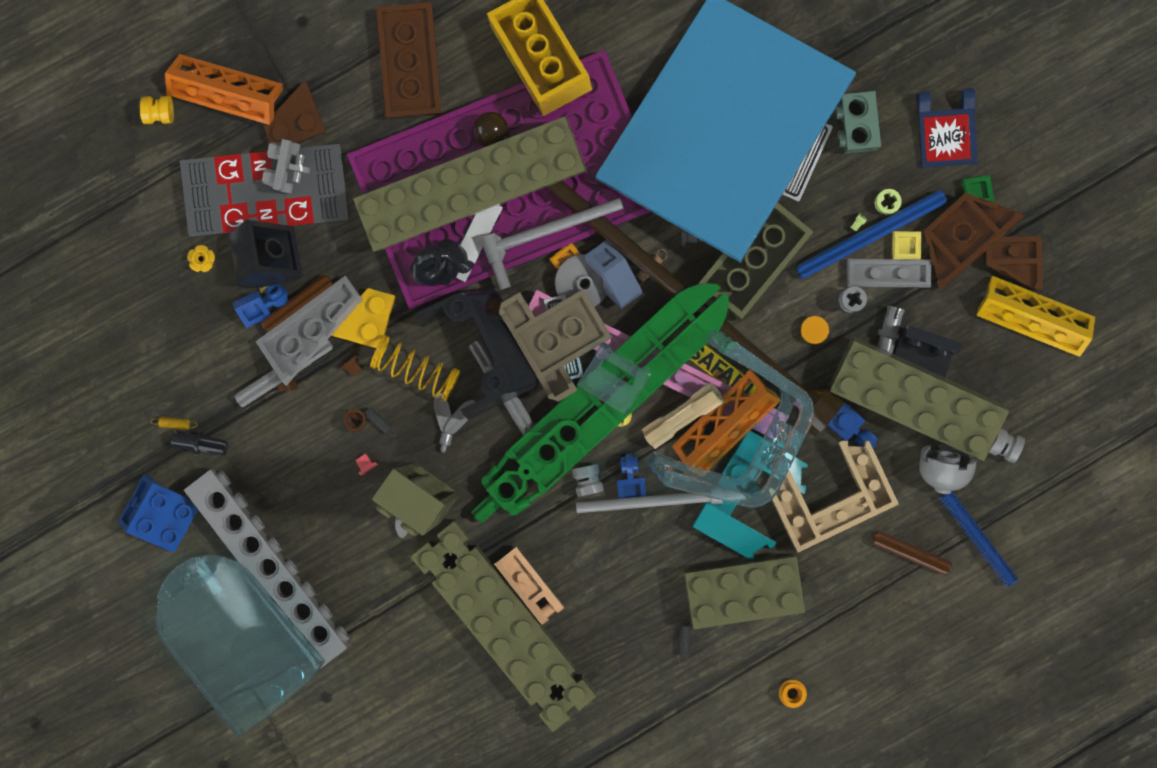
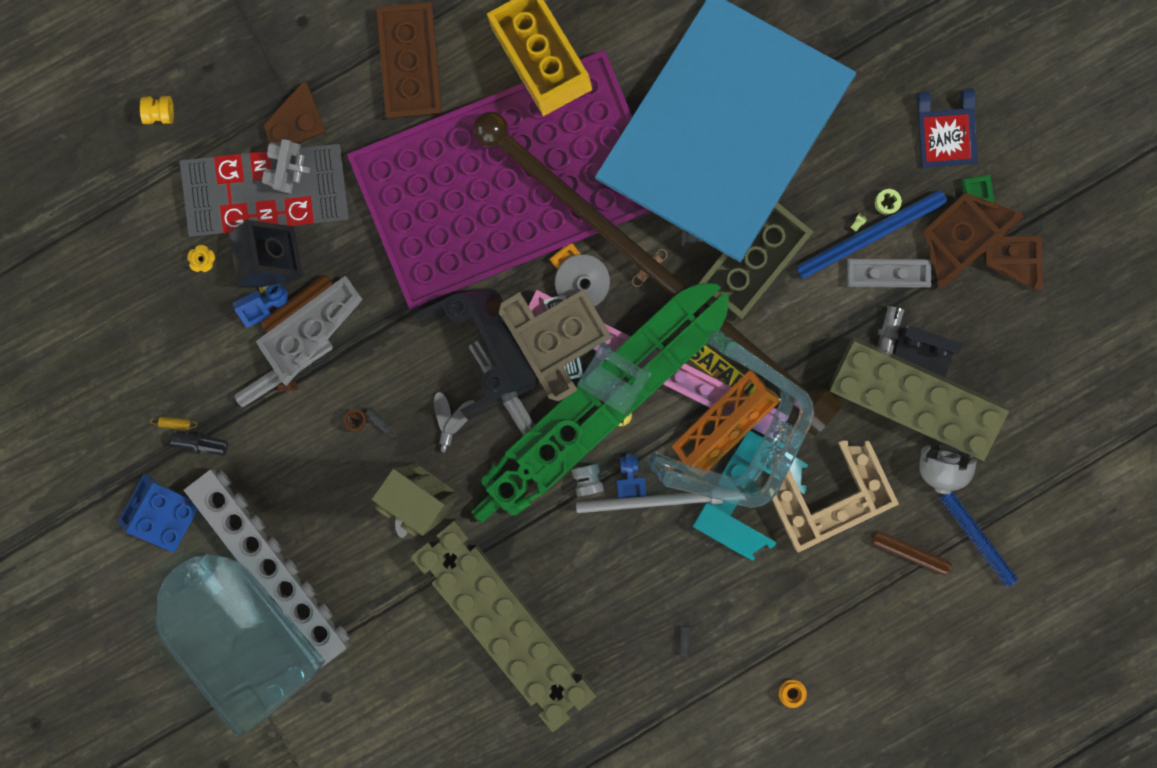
(219, 92): orange fence -> none
(352, 366): reddish brown piece -> none
(365, 464): coral piece -> none
(368, 320): yellow wing -> none
(440, 263): black hair -> none
(448, 384): yellow piece -> none
(470, 184): olive brick -> none
(480, 226): white sticker -> none
(496, 247): light grey bar -> none
(528, 584): light nougat plate -> none
(617, 276): sand blue slope -> none
(666, 426): tan axle -> none
(744, 591): olive brick -> none
(799, 181): sticker -> none
(814, 330): light orange tile -> none
(848, 423): blue plate -> none
(861, 298): light grey bush -> none
(866, 122): sand green brick -> none
(906, 245): light yellow tile -> none
(1008, 446): light grey wheel -> none
(1036, 320): yellow fence -> none

